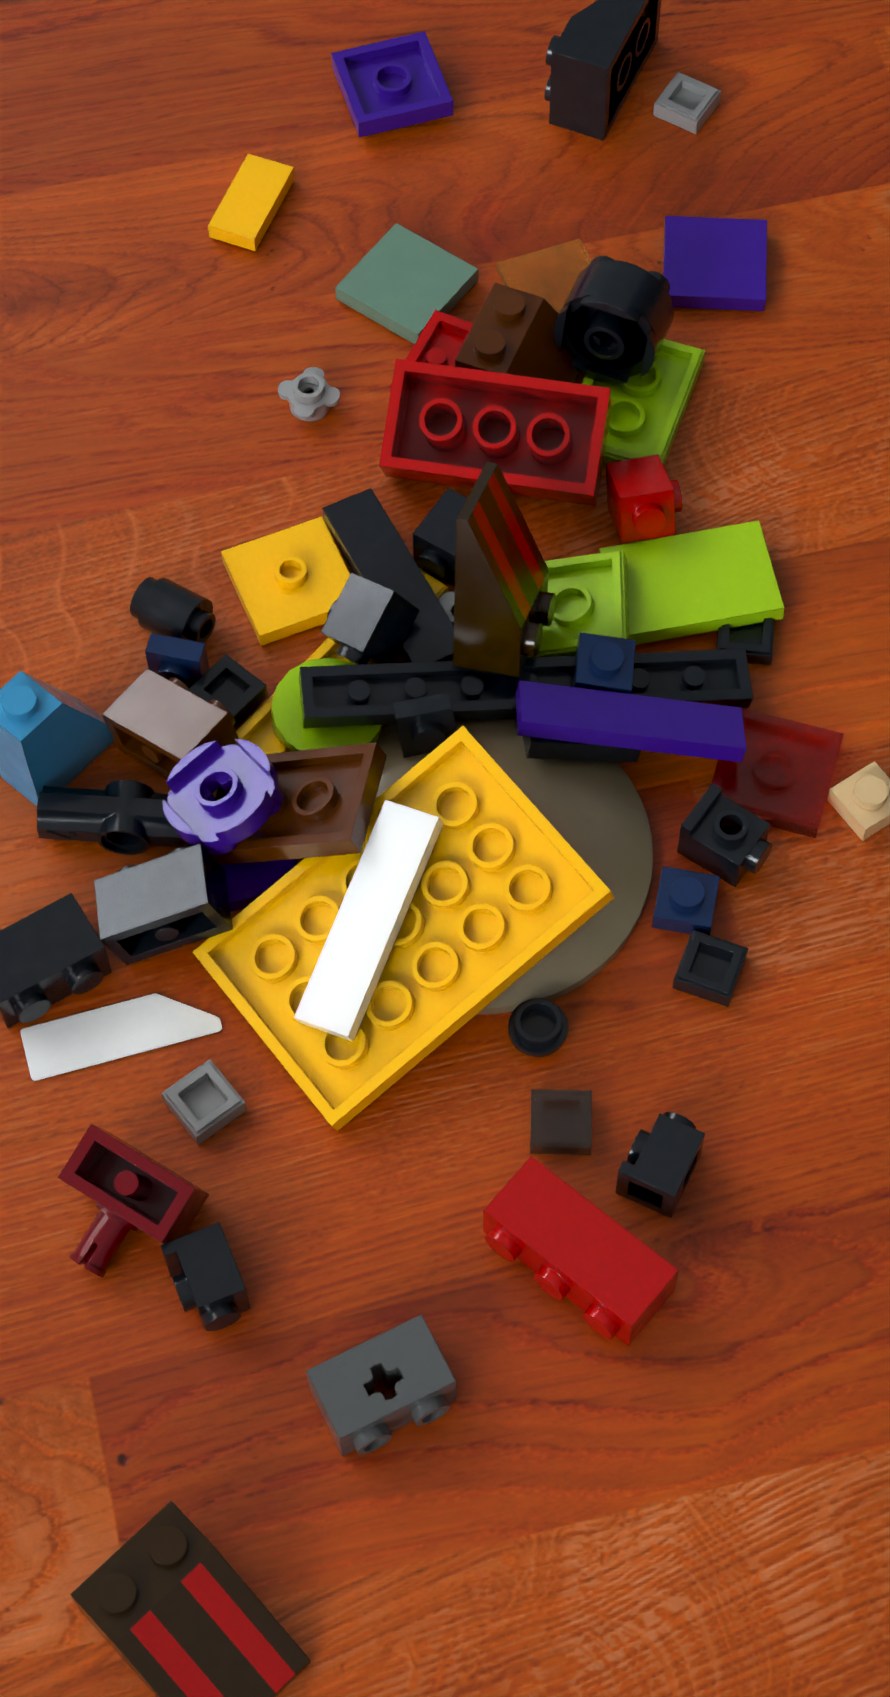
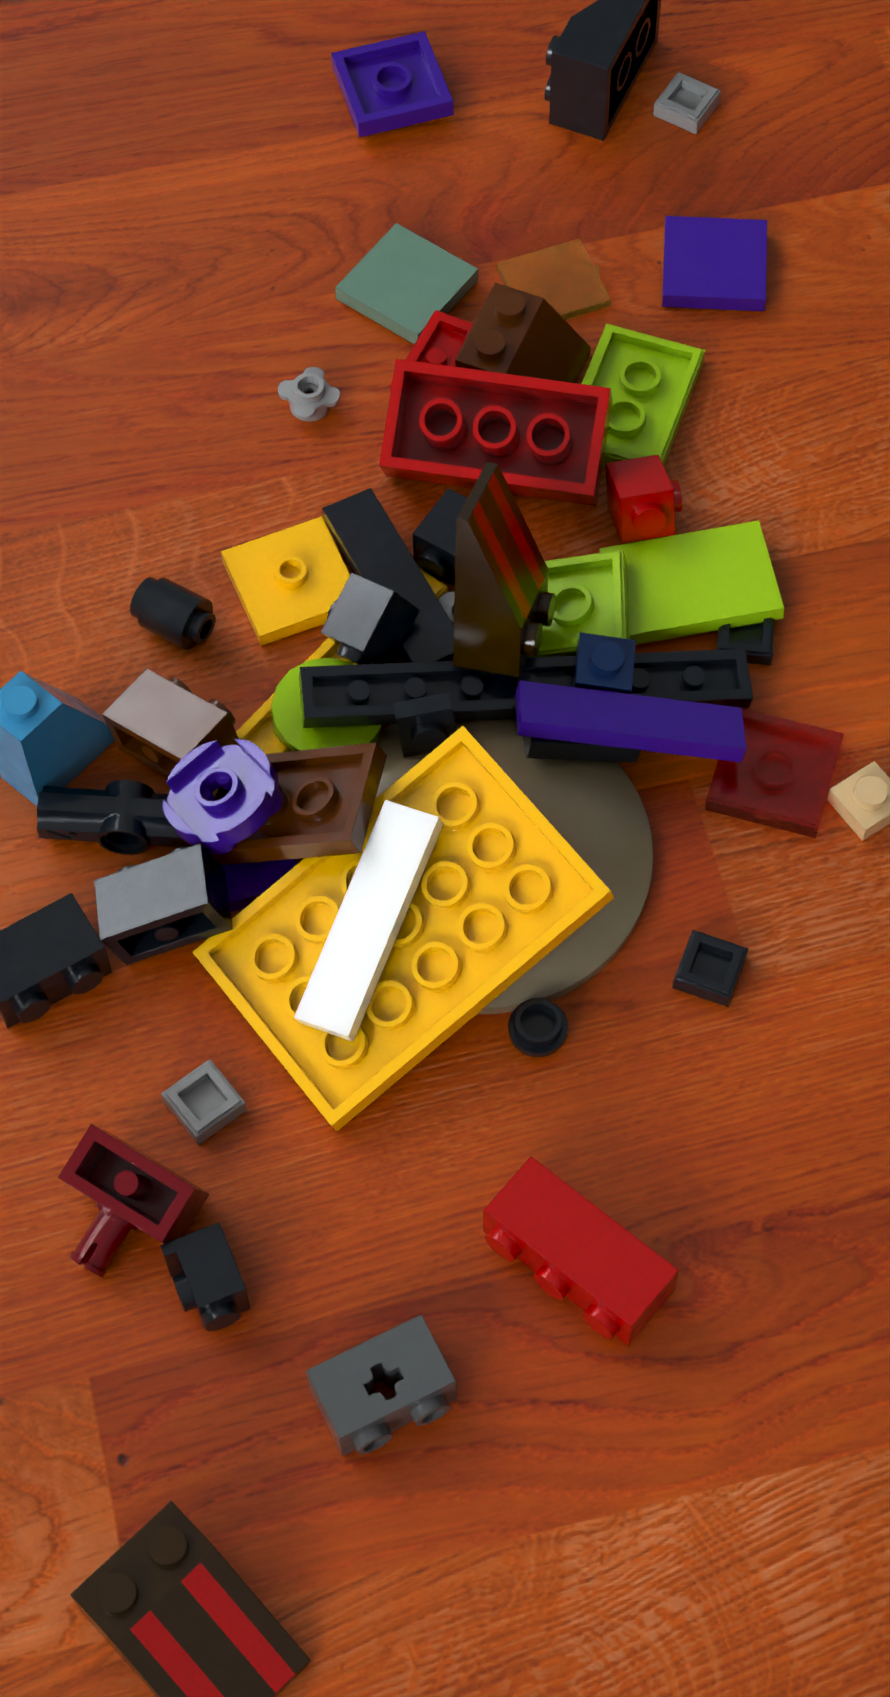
(112, 1034): white sticker -> none
(177, 658): dark blue plate -> none
(232, 687): black plate -> none
(251, 202): yellow tile -> none
(561, 1122): clear smoke tile -> none
(614, 320): black brick -> none
(661, 1163): black brick -> none
(685, 901): dark blue plate -> none
(724, 837): black brick -> none

